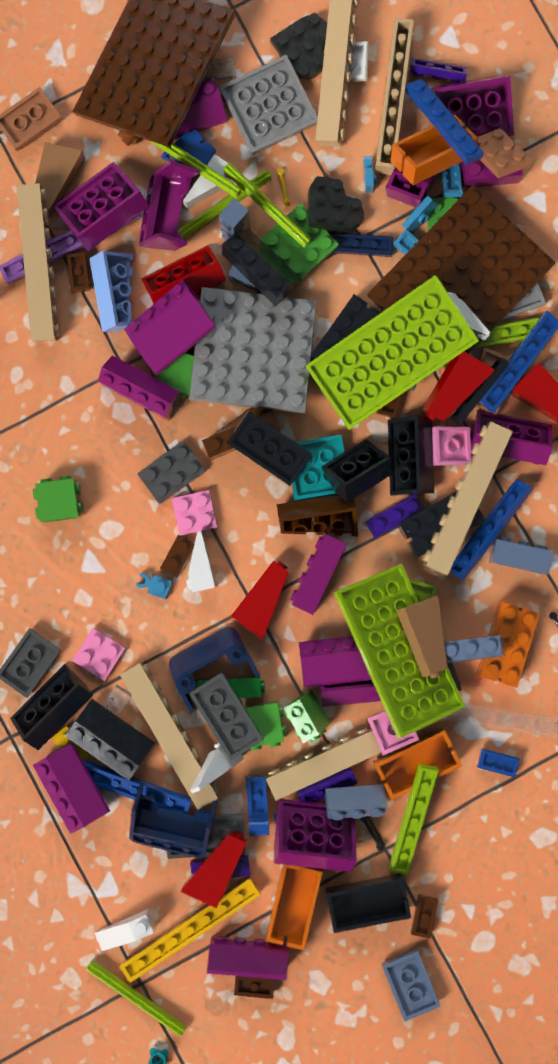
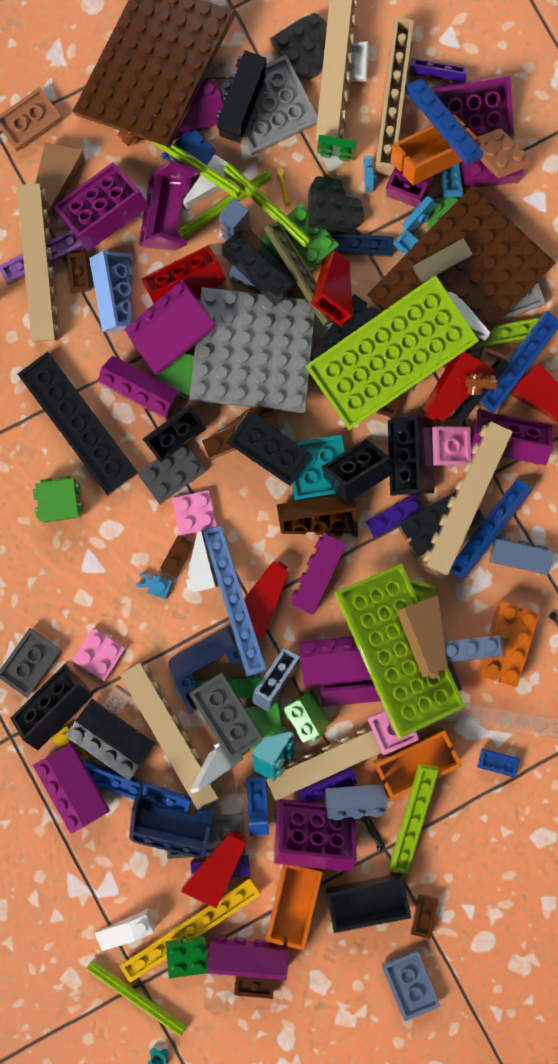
(77, 423): none -> black plate
(174, 433): none -> black slope
(186, 957): none -> green plate
(234, 601): none -> medium blue plate
(241, 96): none -> black piece
(273, 754): none -> teal slope
(276, 679): none -> sand blue brick
(295, 264): none -> olive tile
(333, 289): none -> red slope
(336, 147): none -> green plate
(442, 260): none -> dark tan tile
(476, 383): none -> dark orange plate

